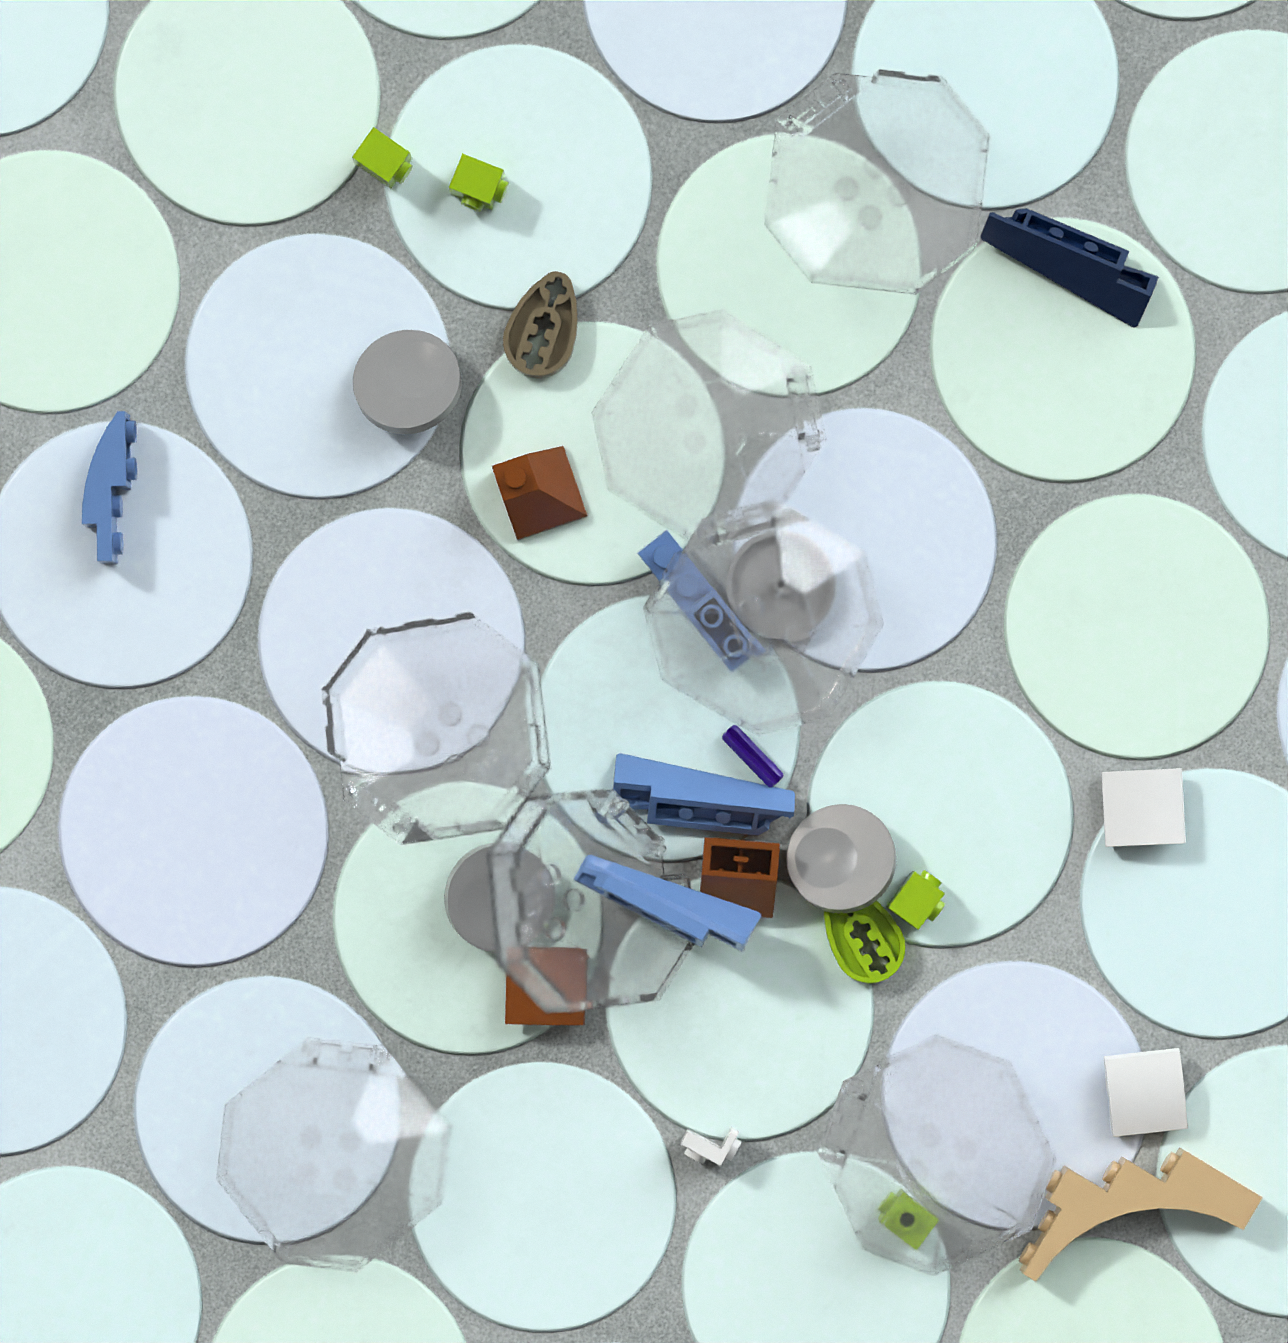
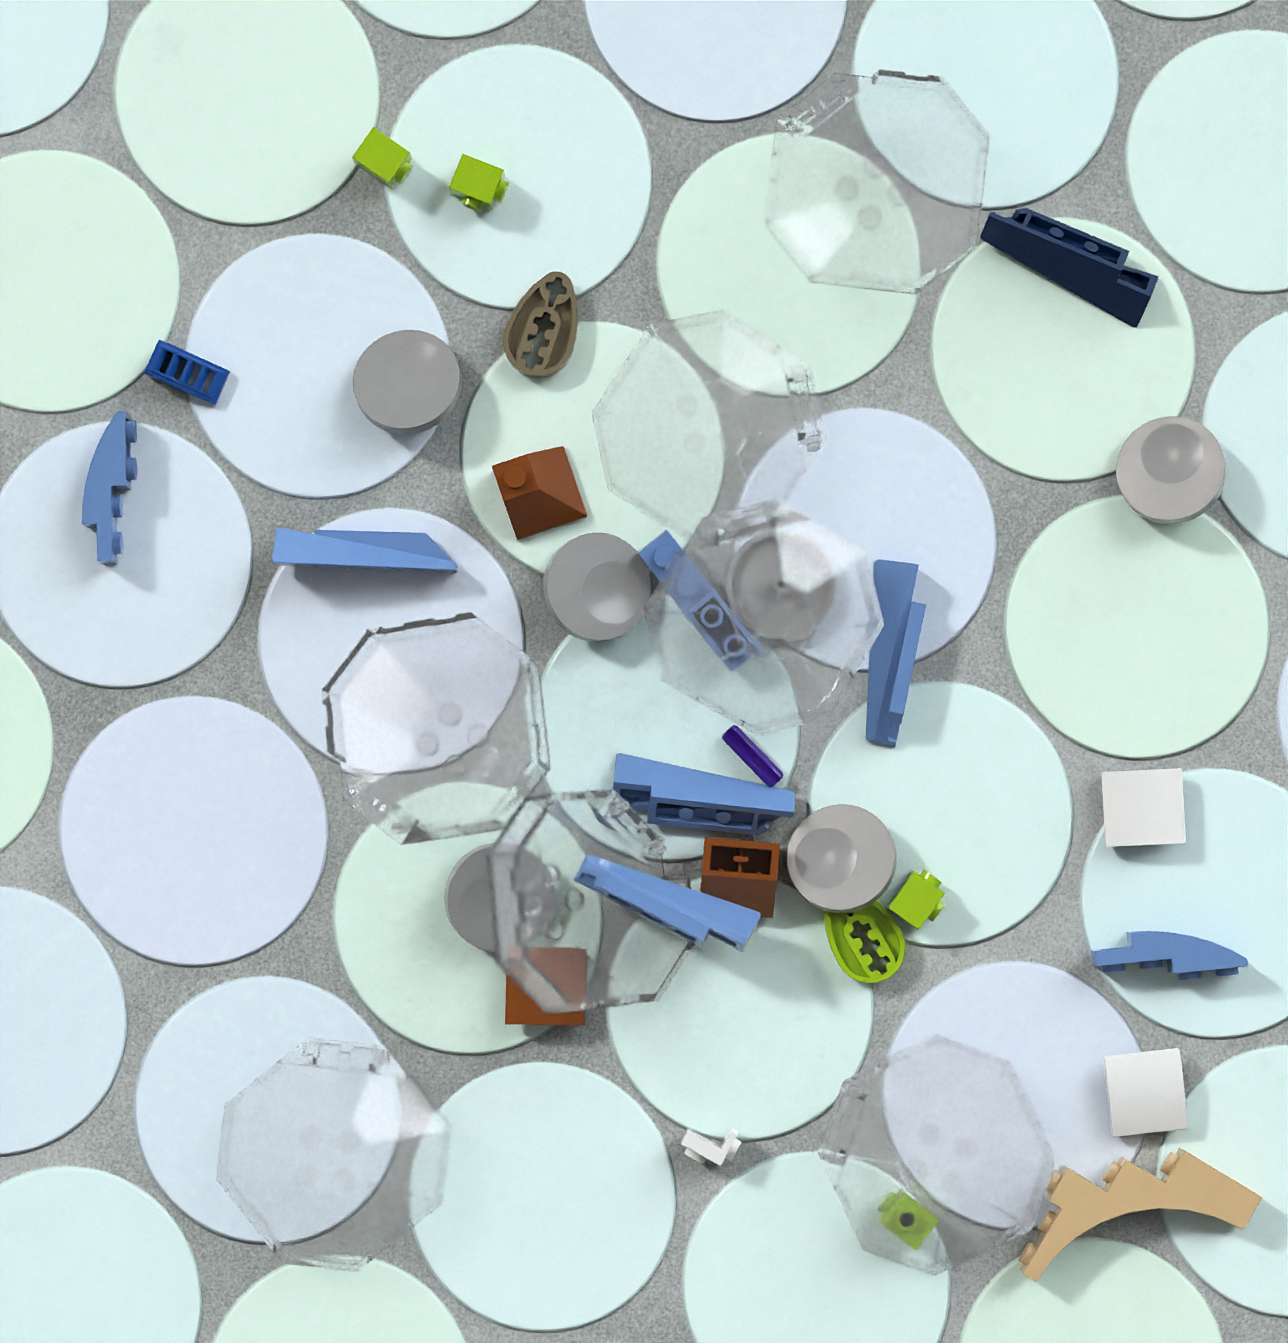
(156, 362): none -> blue slope
(360, 550): none -> medium blue wedge
(596, 587): none -> light grey piece
(893, 650): none -> medium blue wedge
(1171, 470): none -> light grey piece
(1184, 955): none -> medium blue slope

